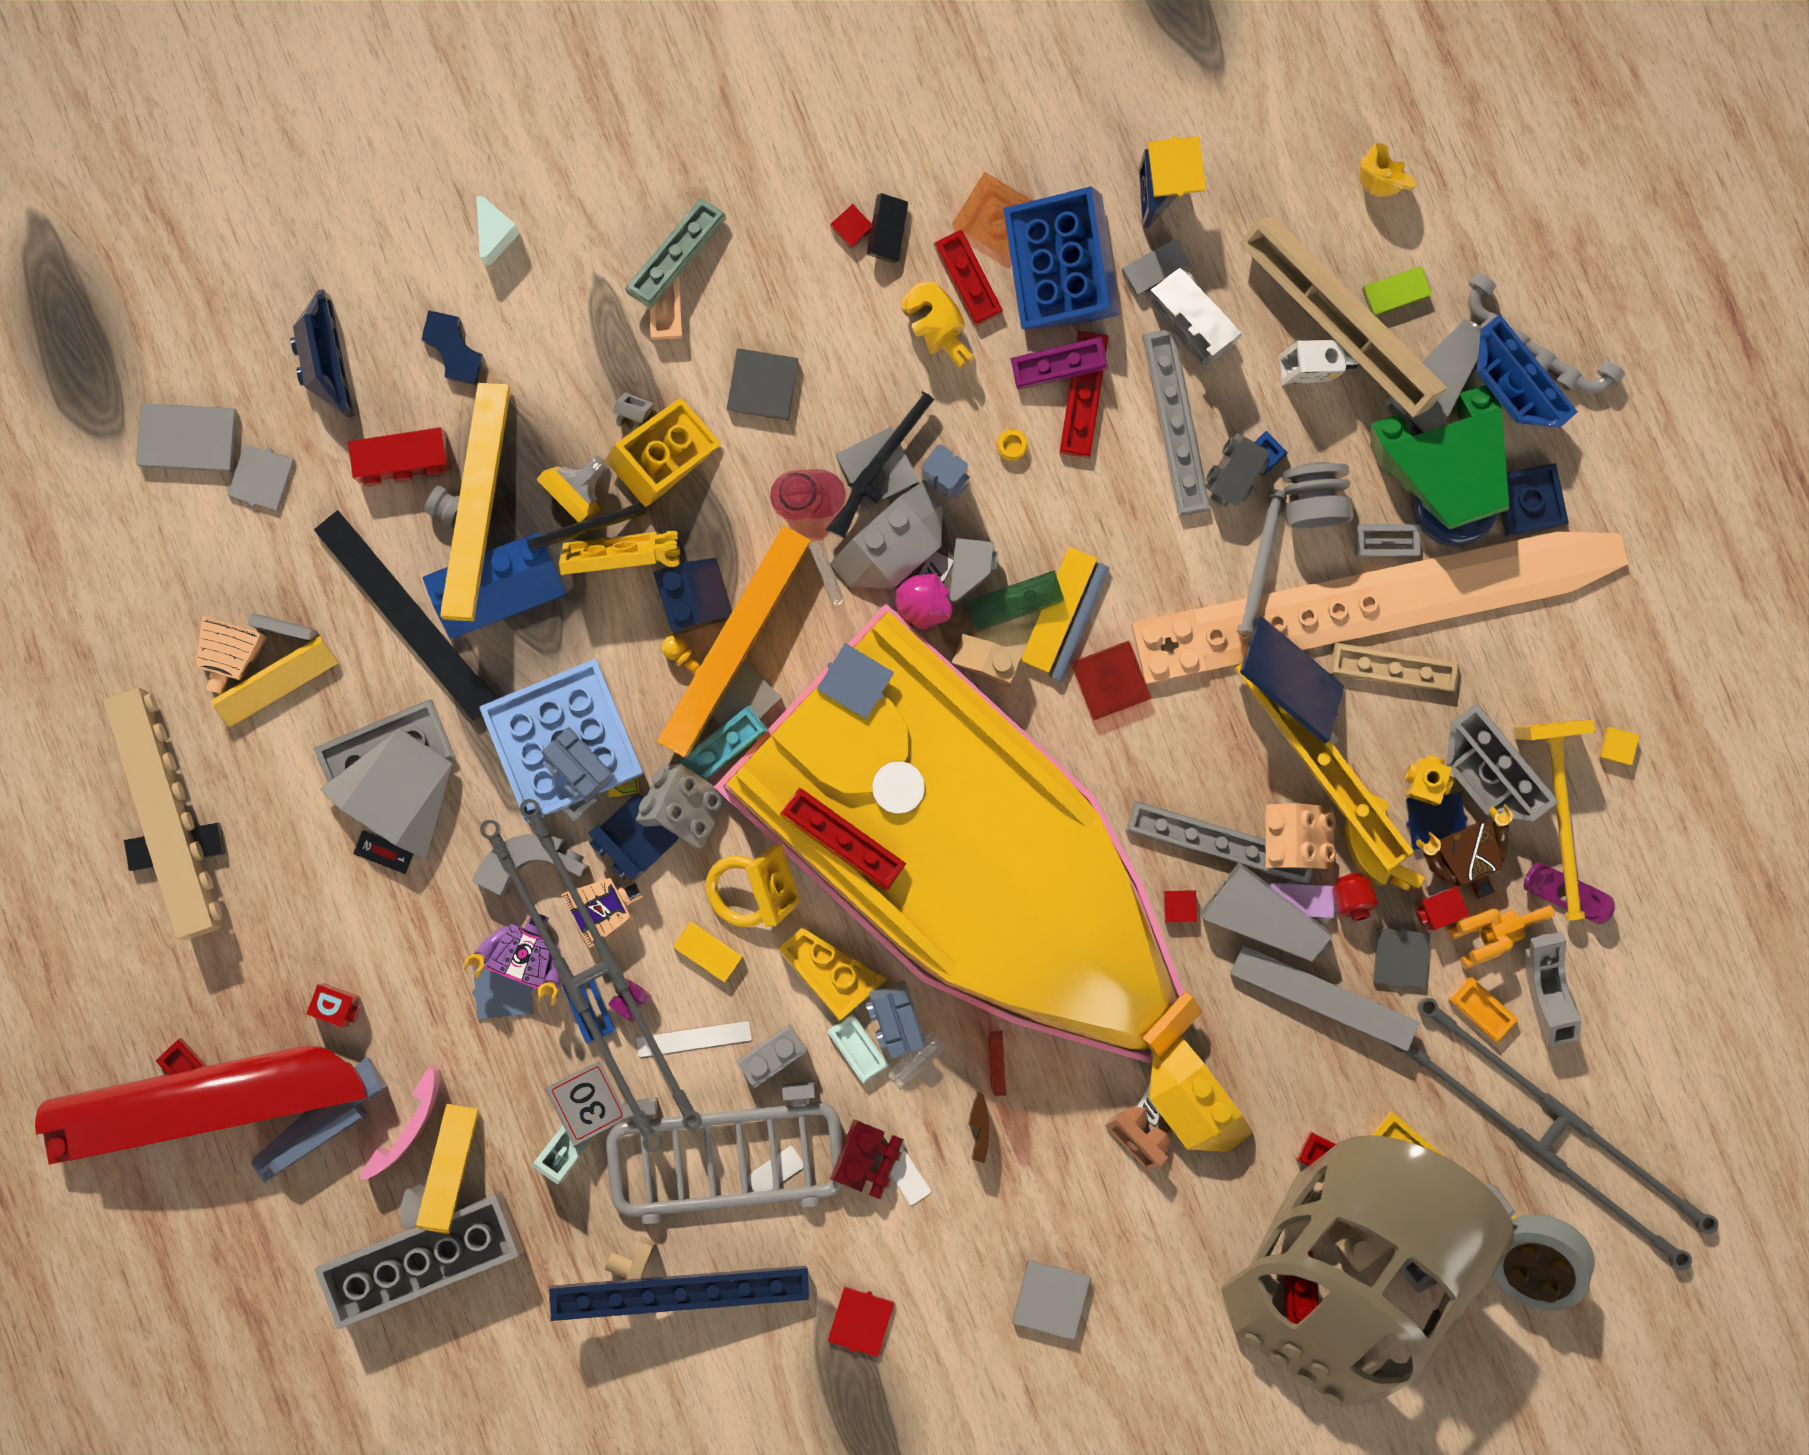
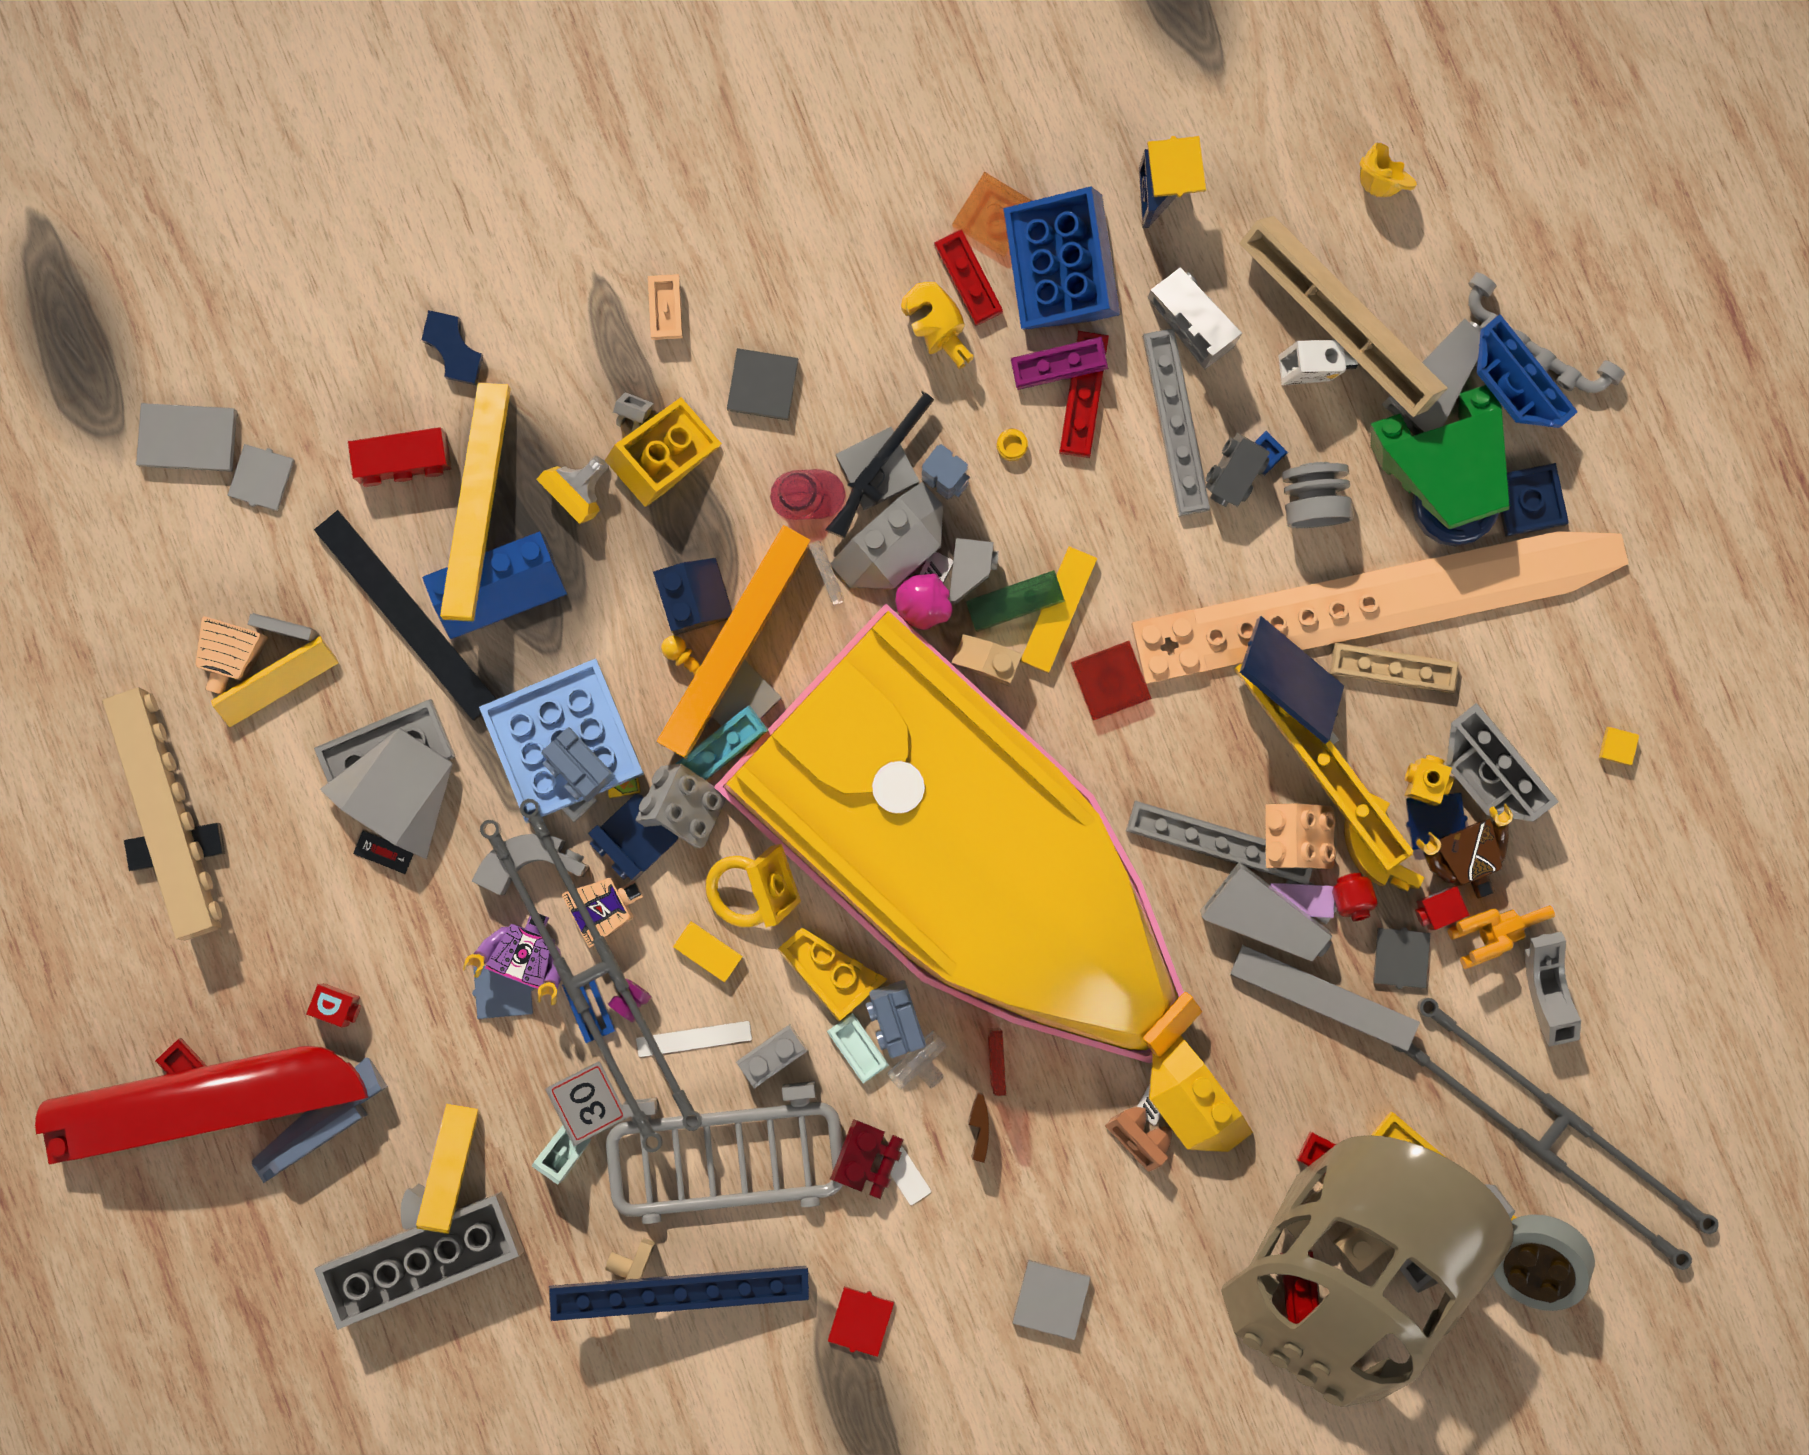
(321, 355): dark blue wedge -> none
(426, 1092): bright pink slope -> none
(443, 505): light grey wheel -> none
(494, 231): light aqua slope -> none
(585, 526): black bar -> none
(619, 552): yellow tile -> none
(675, 253): sand green tile -> none
(788, 1164): white sticker -> none
(842, 839): red tile -> none
(851, 226): red tile -> none
(855, 680): sand blue piece -> none
(887, 228): black tile -> none
(1080, 622): sand blue bar -> none
(1155, 267): light grey tile -> none
(1180, 906): red tile -> none
(1276, 498): light grey bar -> none
(1360, 541): light grey tile -> none
(1397, 291): lime tile -> none
(1483, 1009): light orange tile -> none
(1545, 880): magenta piece -> none
(1554, 734): yellow tile -> none

